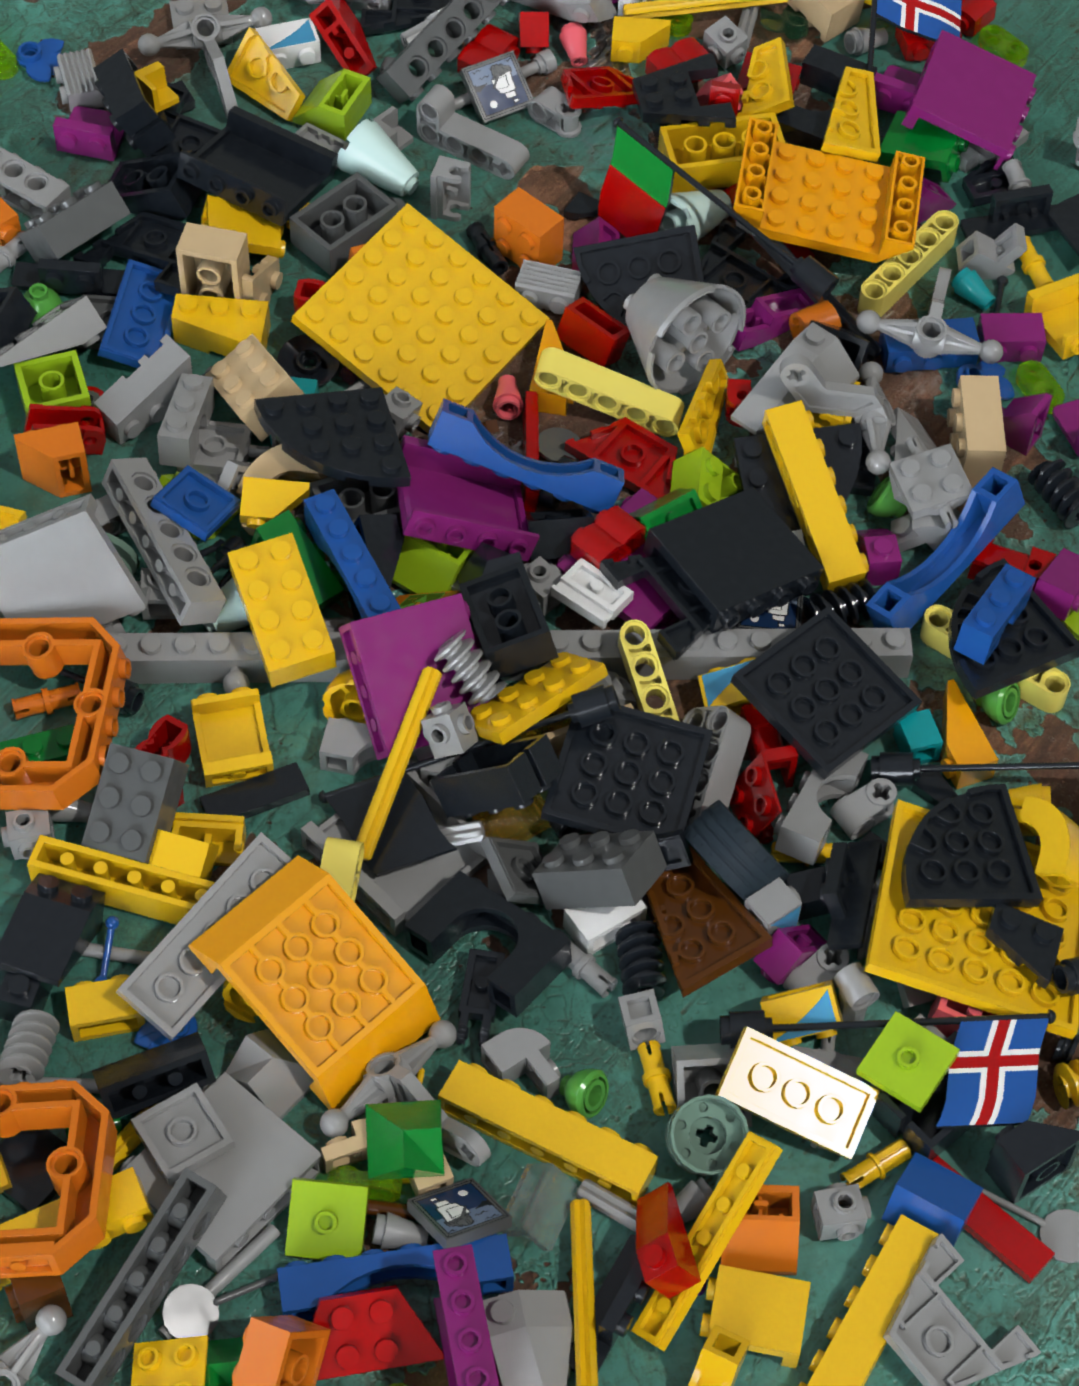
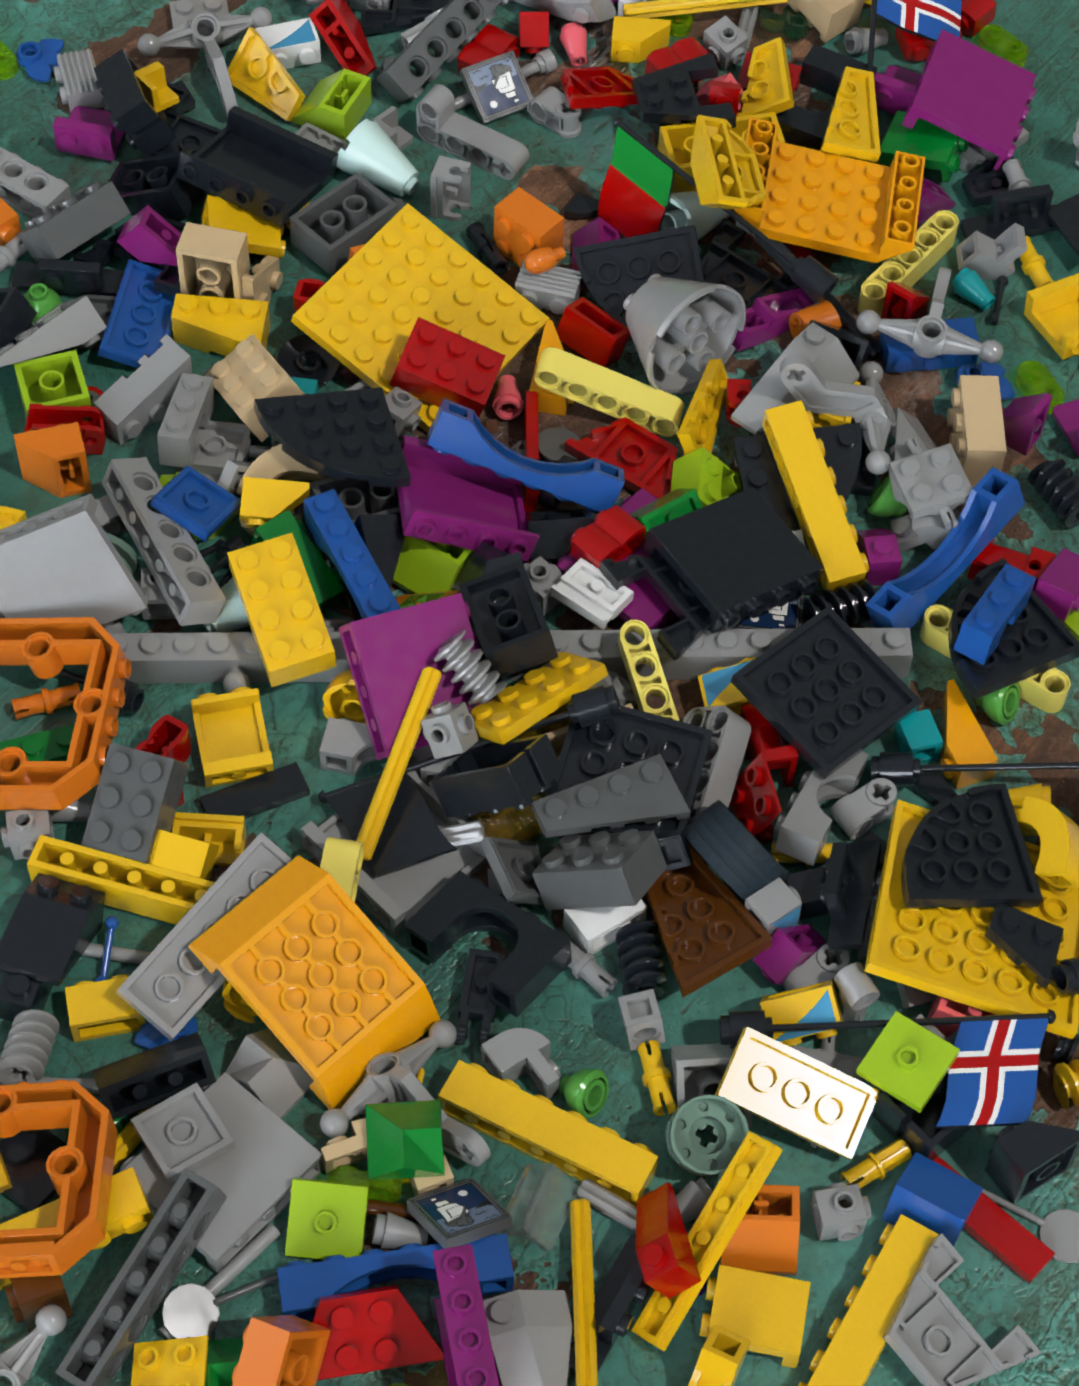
(150, 238): none -> magenta slope
(446, 366): none -> red brick
(543, 259): none -> orange cylinder
(621, 797): none -> dark grey wing
(724, 166): none -> yellow wedge
(903, 302): none -> red slope
(1018, 333): magenta brick -> none

